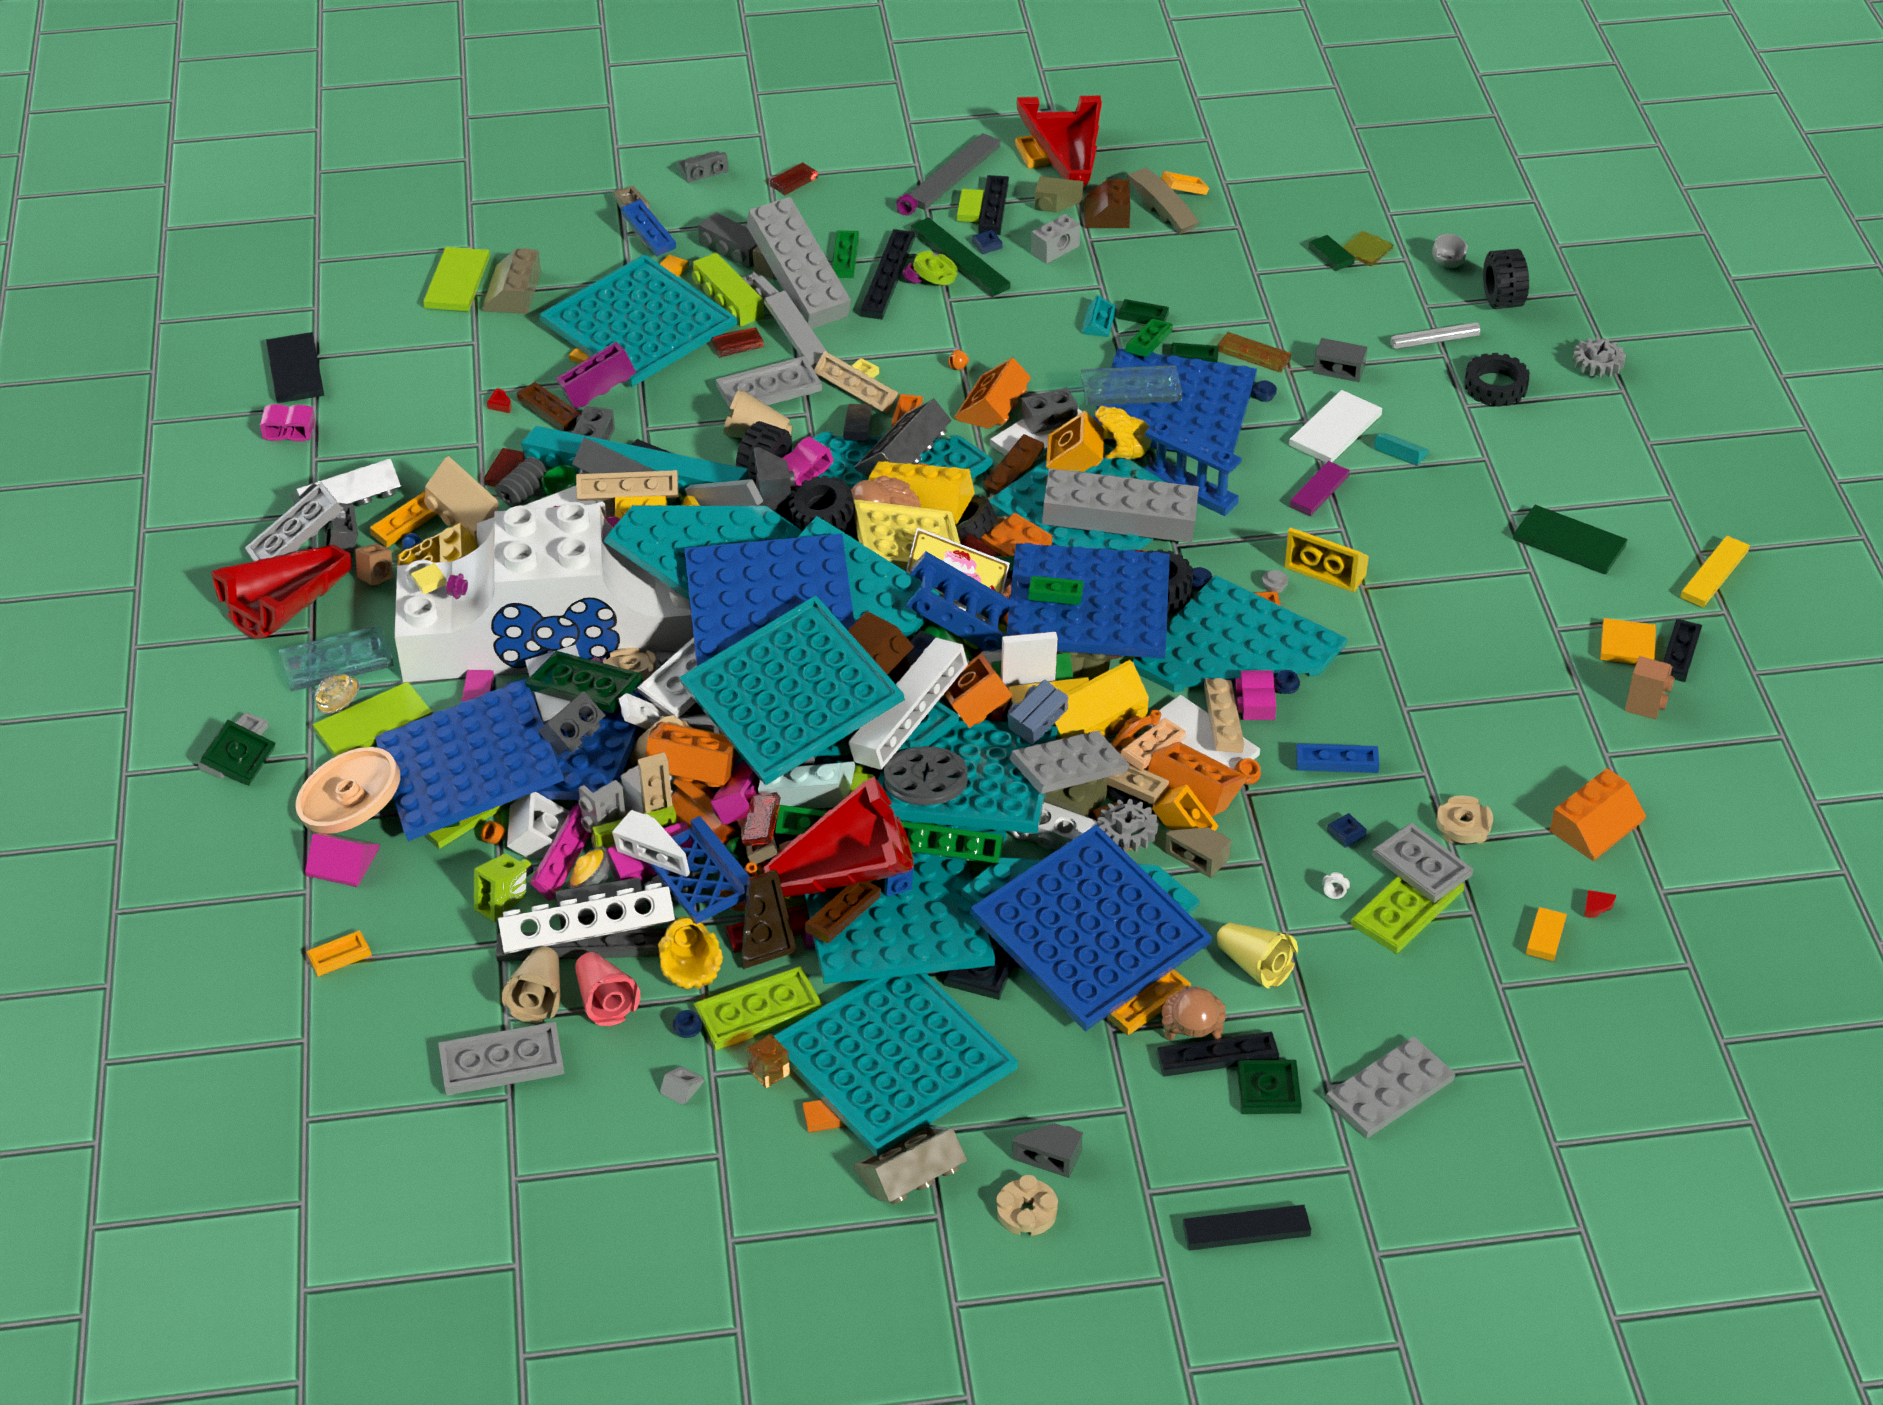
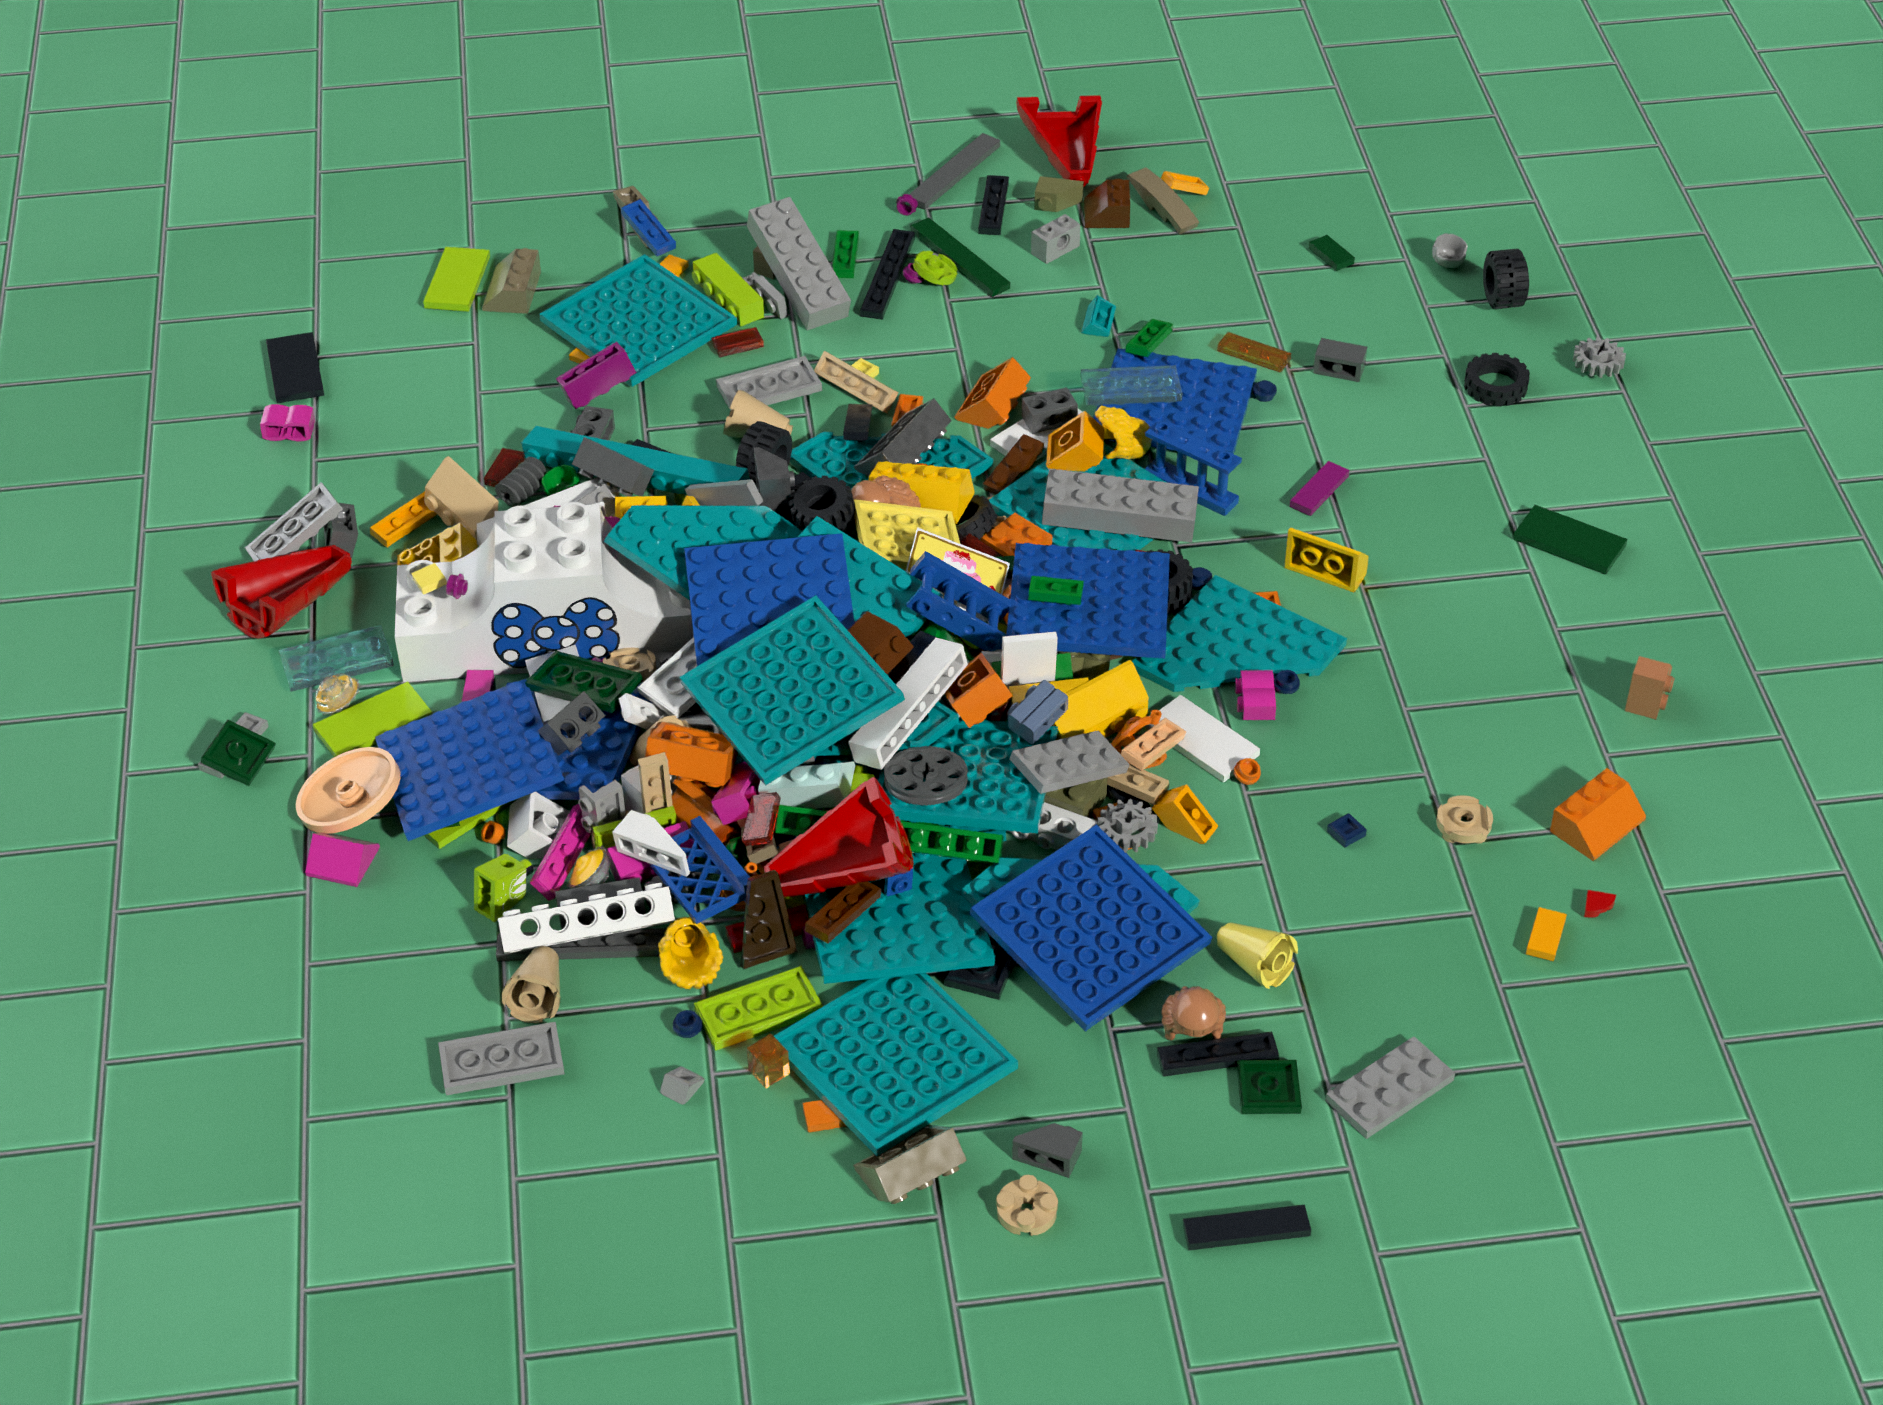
(338, 953): light orange tile -> none
(358, 485): slope -> none
(374, 564): medium nougat brick -> none
(410, 541): blue hinge -> none
(499, 401): red tile -> none
(548, 406): reddish brown plate -> none
(605, 990): coral cone -> none
(626, 484): tan plate -> none
(703, 166): dark grey bracket -> none
(727, 238): dark grey brick -> none
(793, 178): clear red tile -> none
(795, 327): light grey tile -> none
(808, 460): dark pink brick -> none
(958, 360): orange hinge -> none
(970, 205): lime tile -> none
(987, 242): dark blue tile -> none
(1031, 152): light orange tile -> none
(1142, 312): dark green tile -> none
(1147, 1003): light orange plate -> none
(1196, 351): dark green tile -> none
(1199, 849): dark tan slope -> none
(1208, 779): orange slope -> none
(1223, 715): tan plate -> none
(1275, 581): light grey plate -> none
(1335, 426): white tile -> none
(1335, 891): white plate -> none
(1337, 758): blue plate -> none
(1368, 248): clear yellow piece -> none
(1399, 914): lime tile -> none
(1400, 448): teal slope -> none
(1422, 862): light grey tile -> none
(1435, 335): light grey axle -> none
(1627, 641): light orange tile -> none
(1682, 648): black tile -> none
(1715, 571): yellow tile -> none

